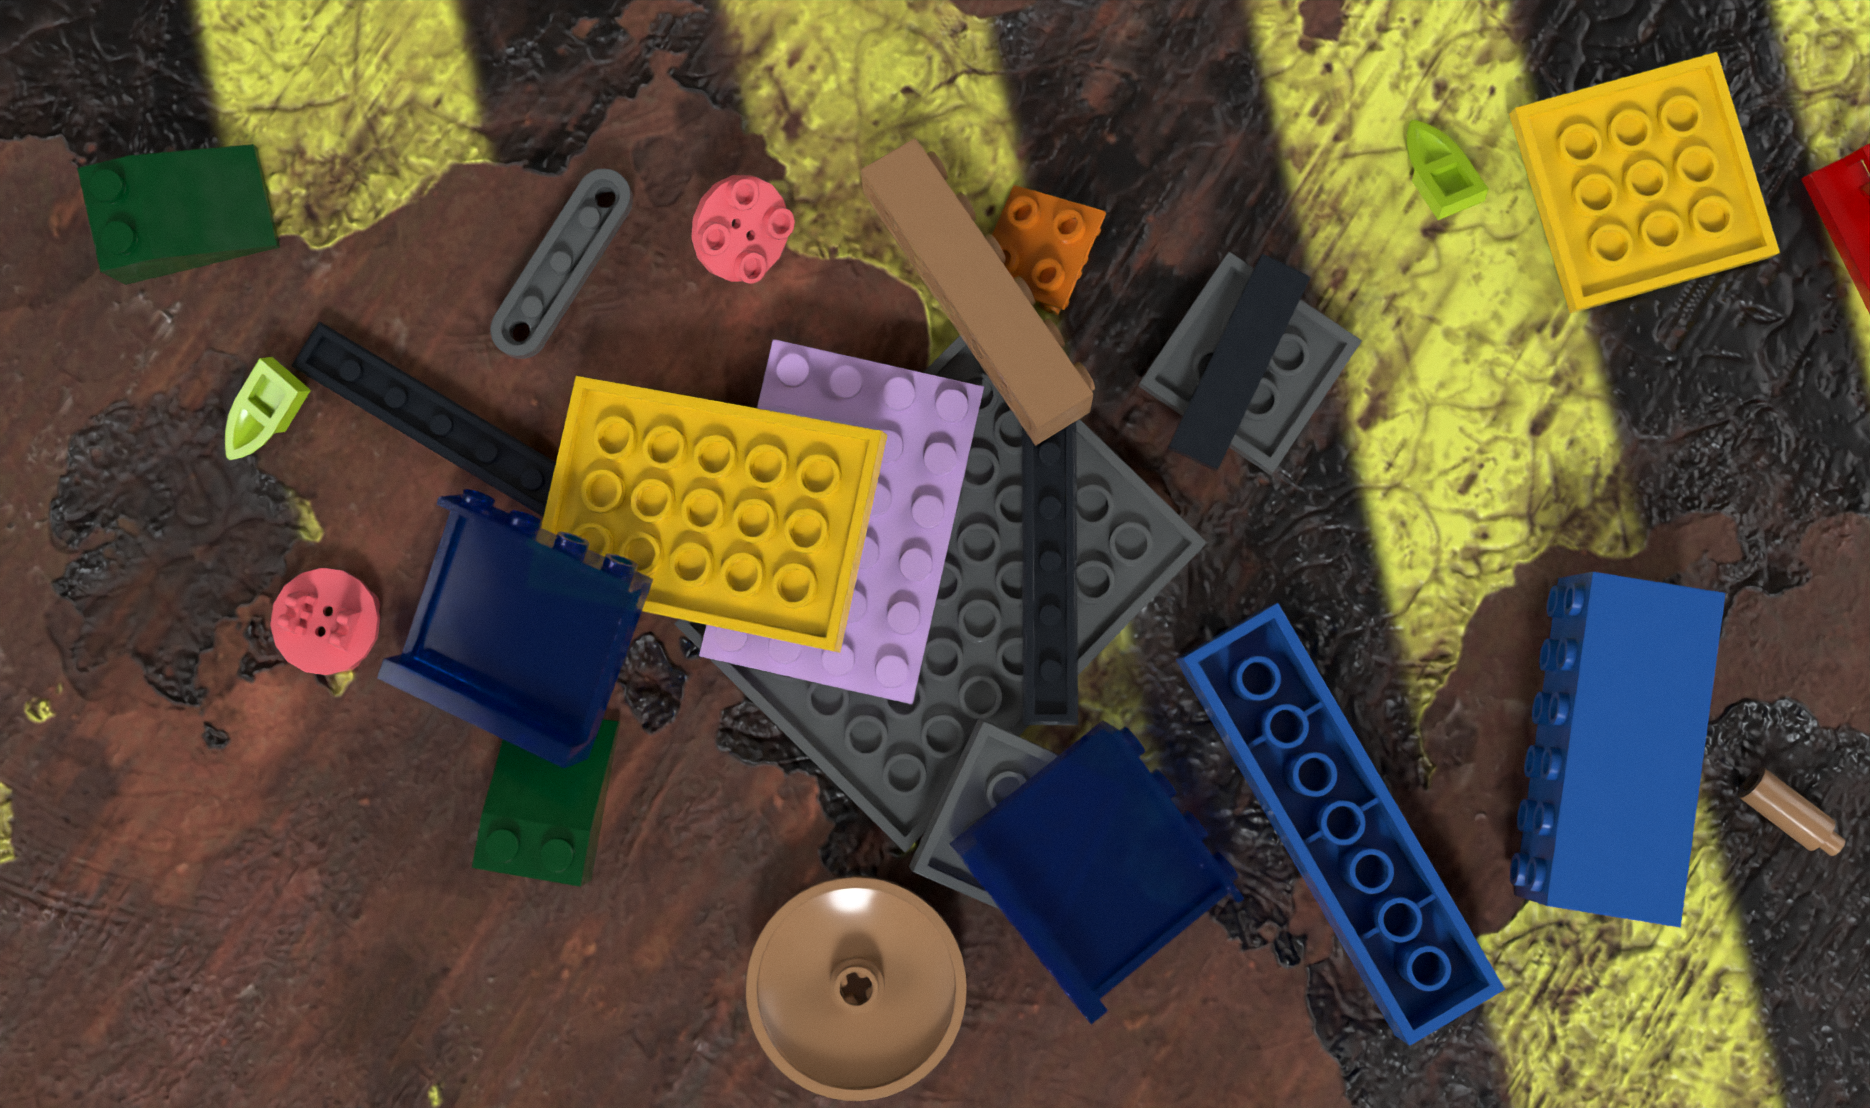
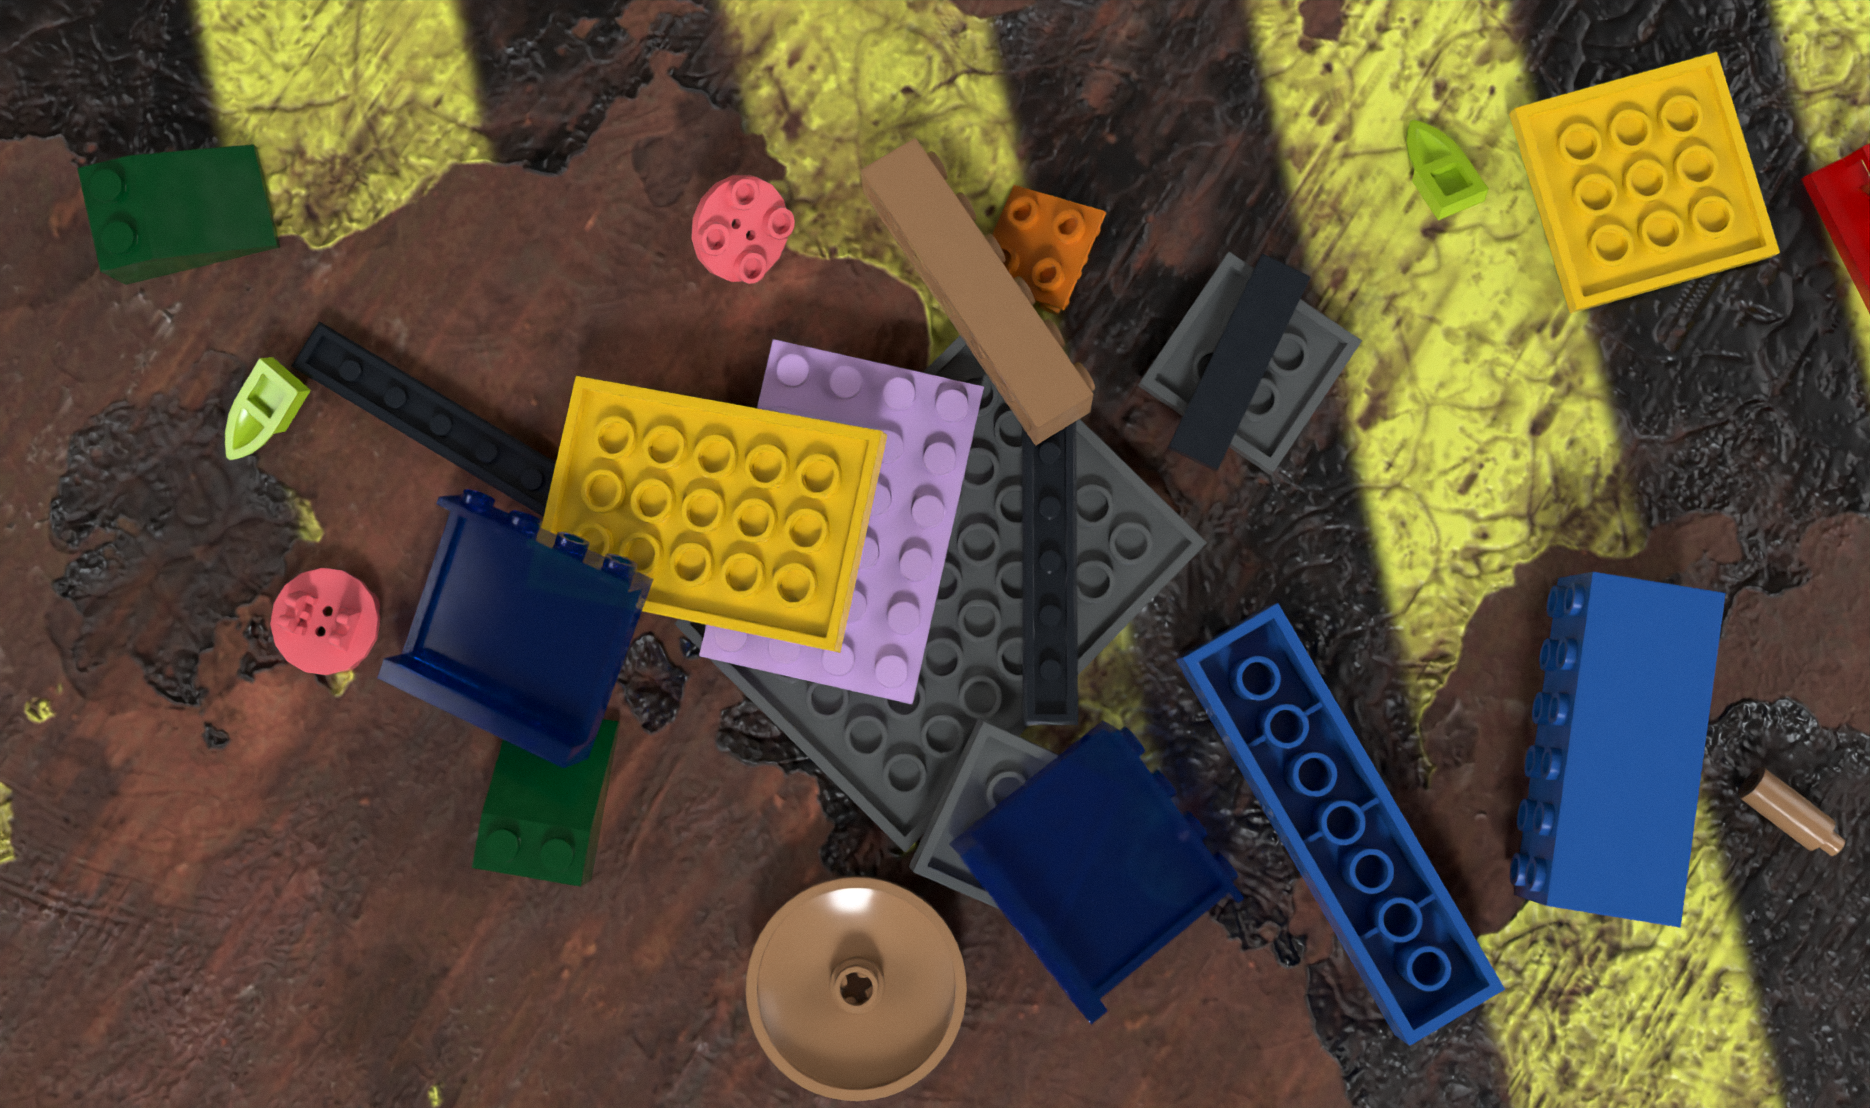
(561, 263): dark grey plate -> none

